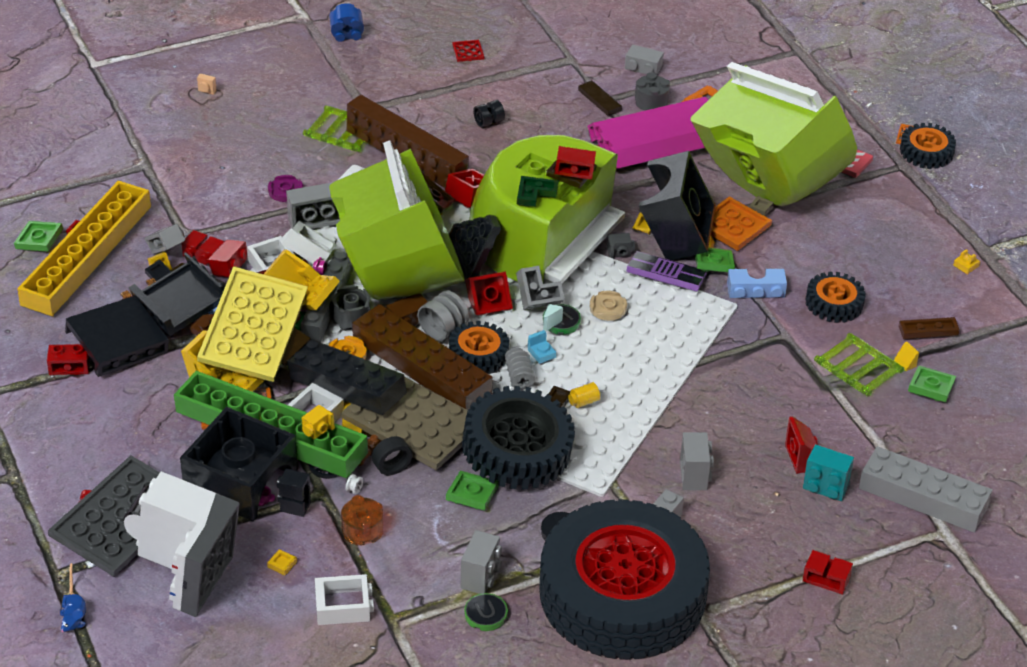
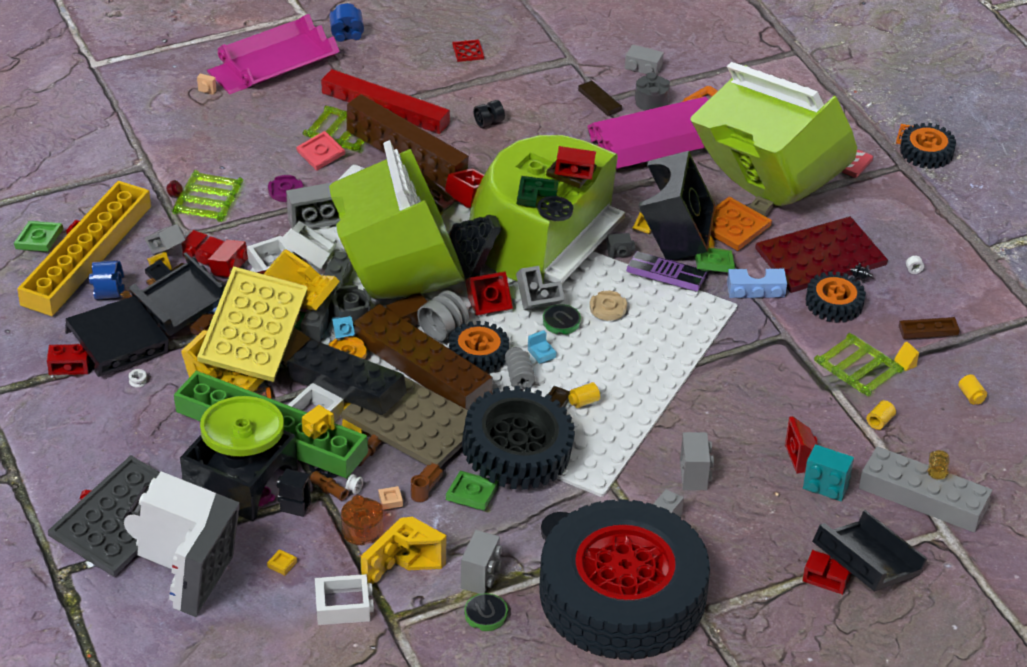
(73, 610): blue animal -> none
(107, 279): none -> blue brick
(133, 378): none -> white bush
(174, 189): none -> dark red plate
(225, 205): none -> clear neon green bar
(241, 426): none -> lime dish
(272, 54): none -> dark pink panel
(320, 150): none -> coral tile
(320, 265): dark pink plate -> none
(329, 485): none -> dark orange pin
(343, 326): none -> medium azure bracket
(387, 447): black tyre -> none
(390, 497): none -> light nougat plate
(408, 535): none -> yellow bracket
(411, 109): none -> red brick
(424, 482): none -> dark orange piece
(552, 316): light aqua slope -> none
(555, 208): none -> black wheel
(820, 249): none -> dark red plate
(860, 272): none -> black wheel
(871, 552): none -> black panel
(881, 414): none -> yellow brick
(914, 260): none -> white bush
(932, 384): bright green plate -> none
(938, 464): none -> clear yellow wheel
(966, 262): yellow tile -> none
(972, 389): none -> yellow brick

